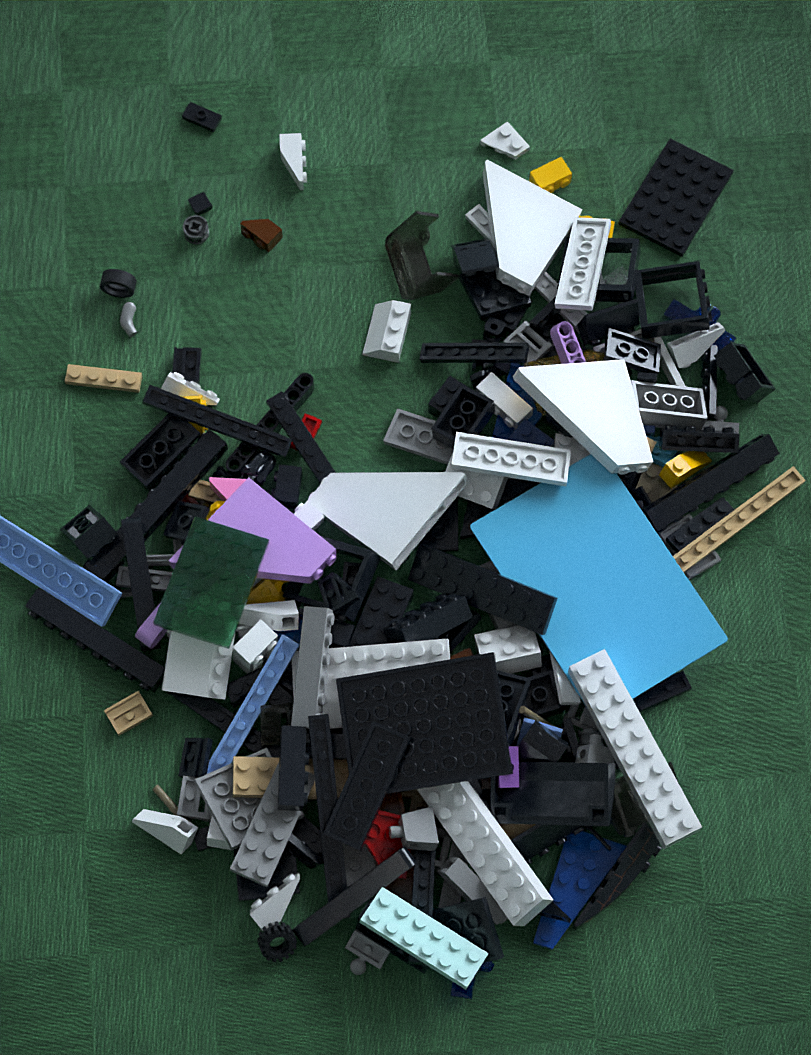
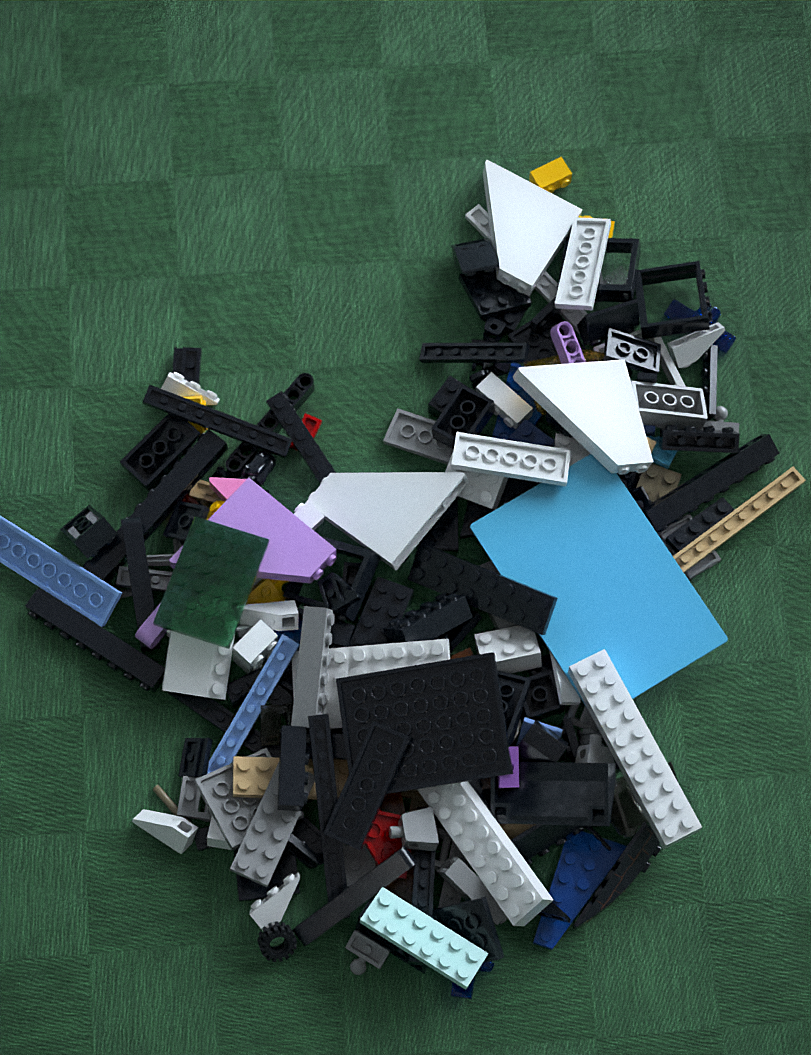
(103, 378): tan plate -> none
(118, 283): black tyre -> none
(126, 318): light grey arm -> none
(128, 713): tan plate -> none
(196, 229): dark grey wheel -> none
(200, 203): black tile -> none
(202, 117): black plate -> none
(262, 232): reddish brown slope -> none
(288, 485): black brick -> none
(291, 154): white slope -> none
(387, 330): white slope -> none
(409, 260): clear smoke windscreen -> none
(506, 141): white wing -> none
(531, 715): dark tan bar -> none
(534, 352): light grey plate -> none
(665, 690): black plate -> none
(676, 197): black plate -> none
(683, 467): yellow slope -> none
(743, 372): black piece -> none

